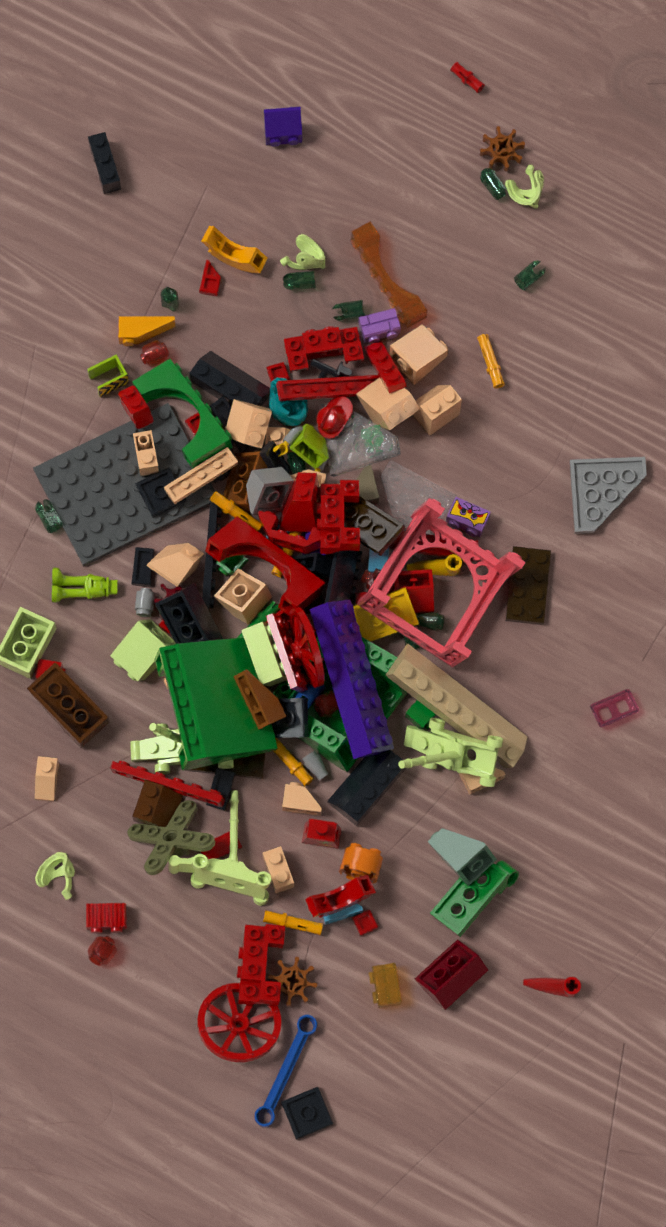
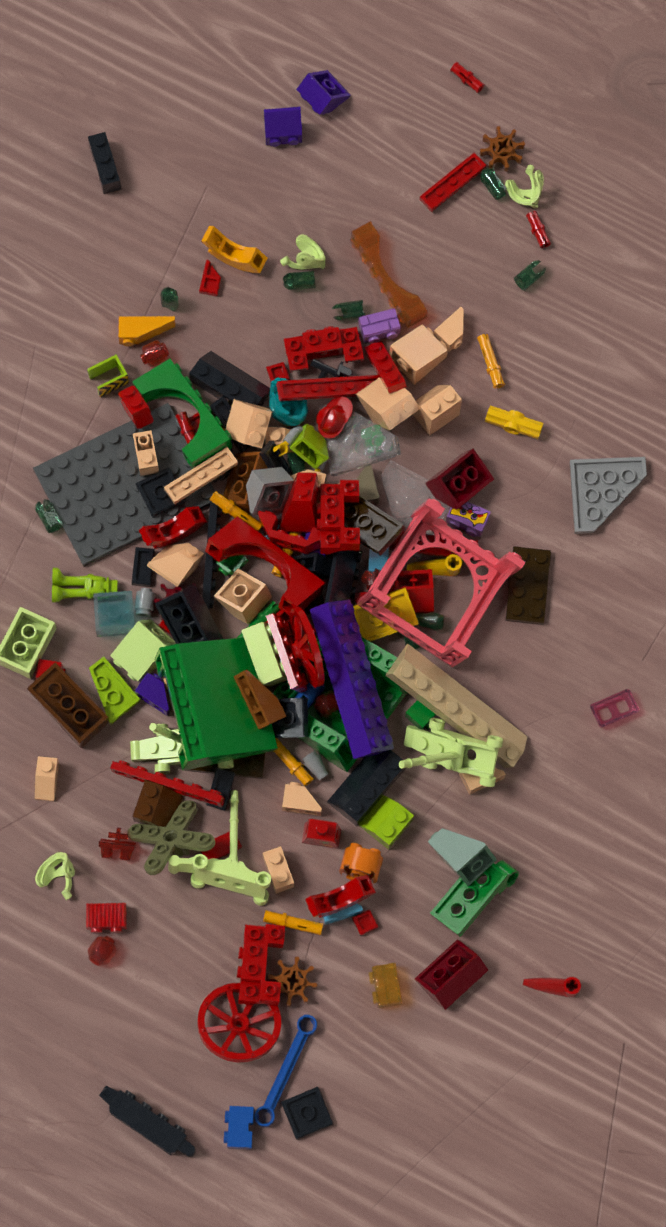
(113, 613): none -> clear light blue brick
(113, 690): none -> lime wing
(126, 847): none -> clear red hips
(146, 1123): none -> black hinge
(153, 692): none -> dark purple slope
(174, 529): none -> red arch
(186, 427): none -> red pin
(238, 1131): none -> blue brick
(322, 91): none -> dark purple slope
(386, 821): none -> lime slope
(451, 330): none -> light nougat slope
(452, 182): none -> red plate
(460, 480): none -> dark red slope
(514, 422): none -> yellow piece
(538, 229): none -> red pin

